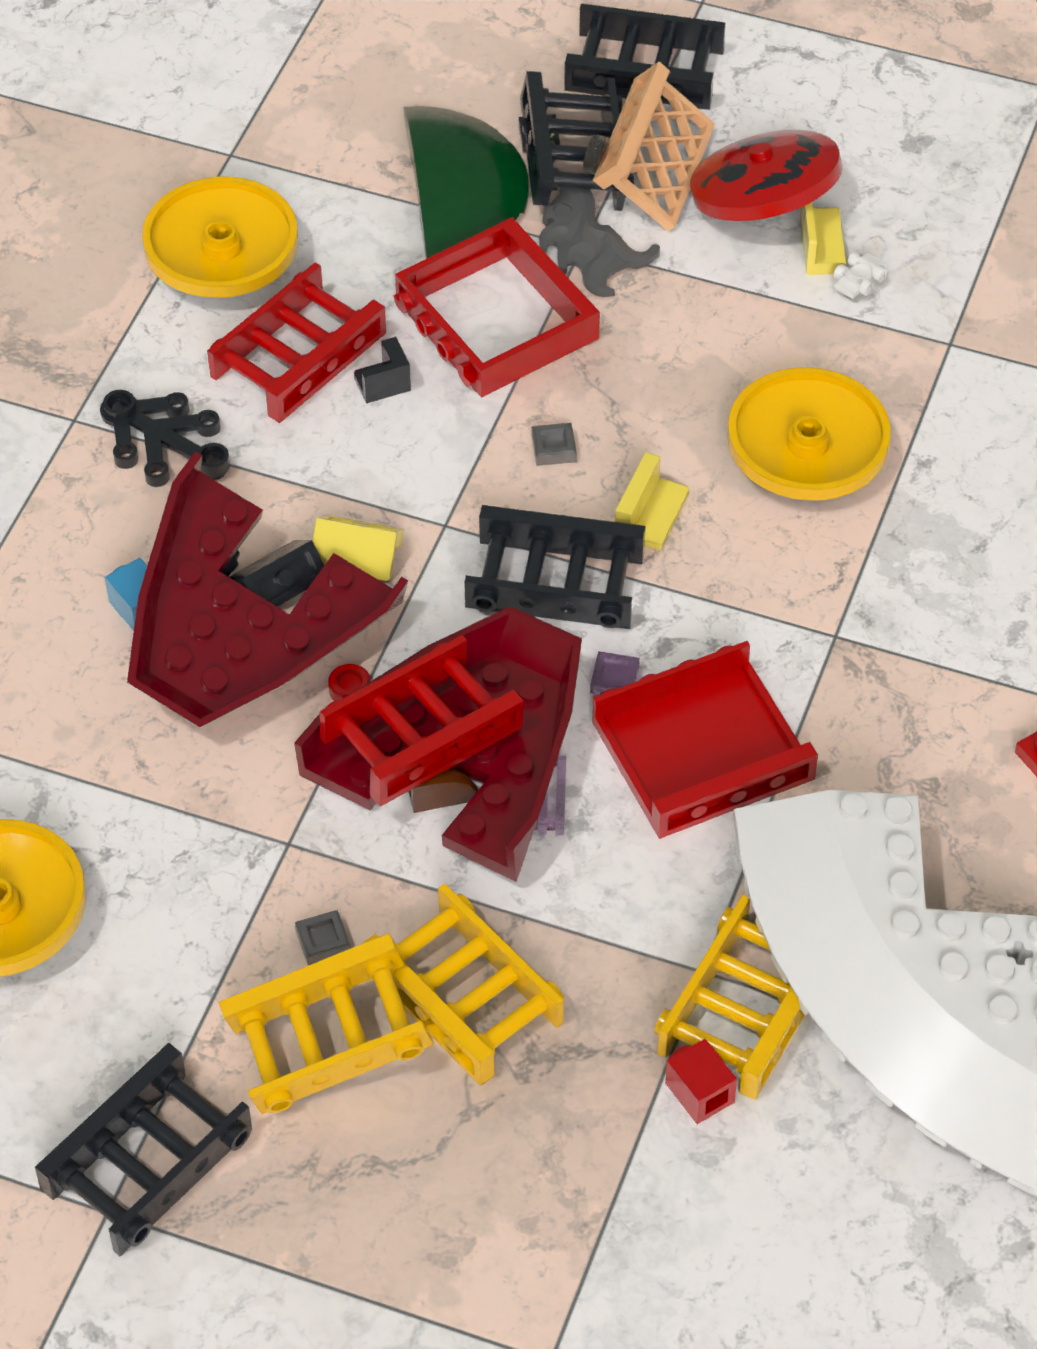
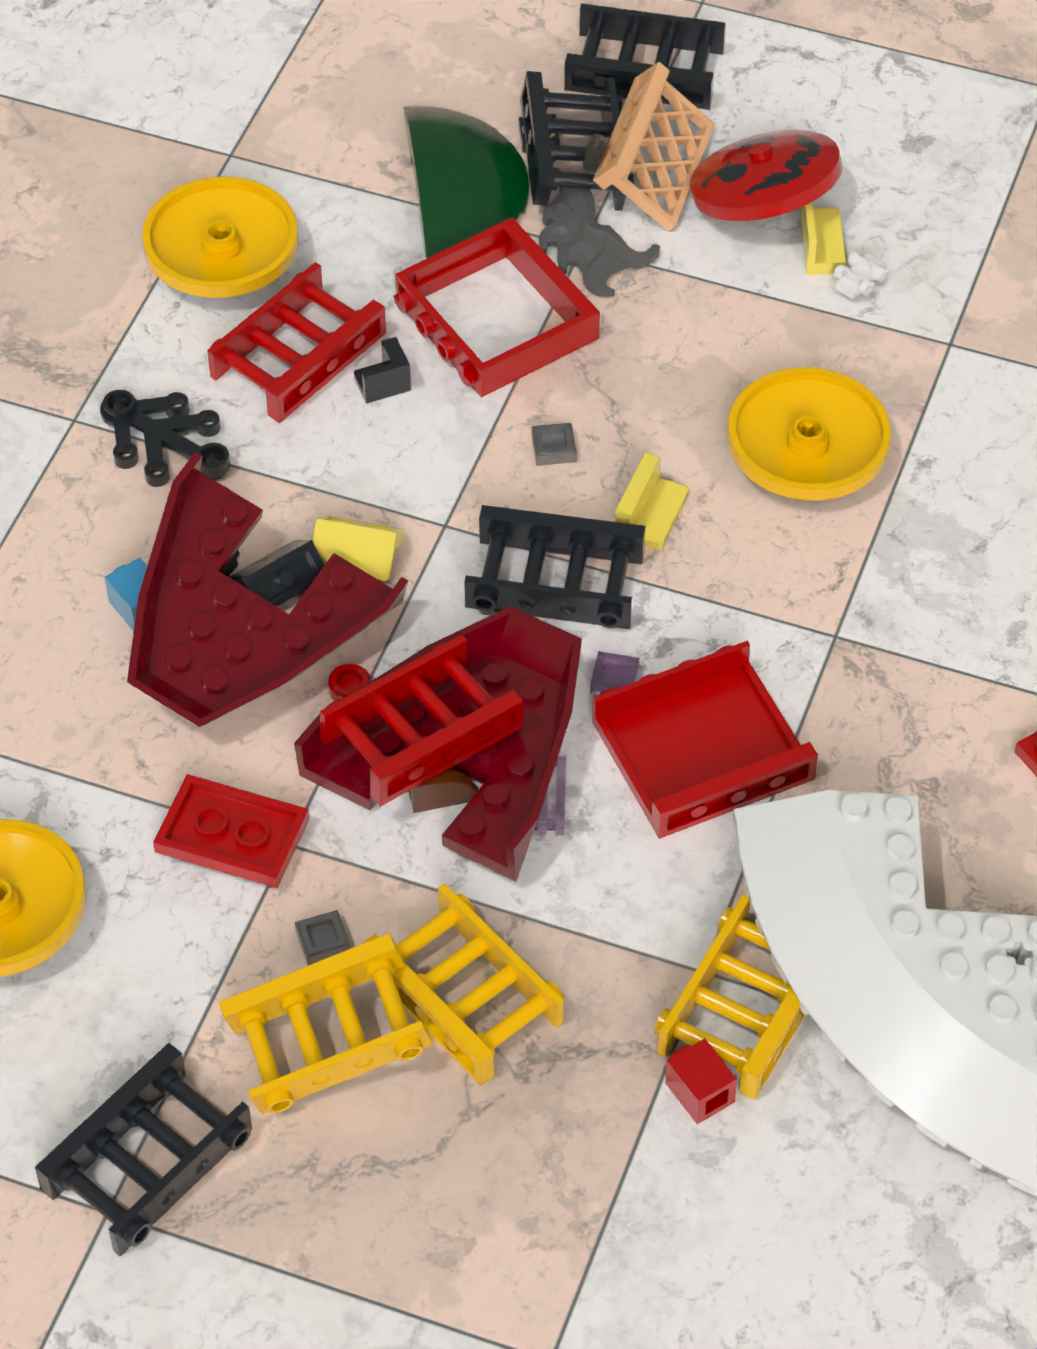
(231, 830): none -> red plate

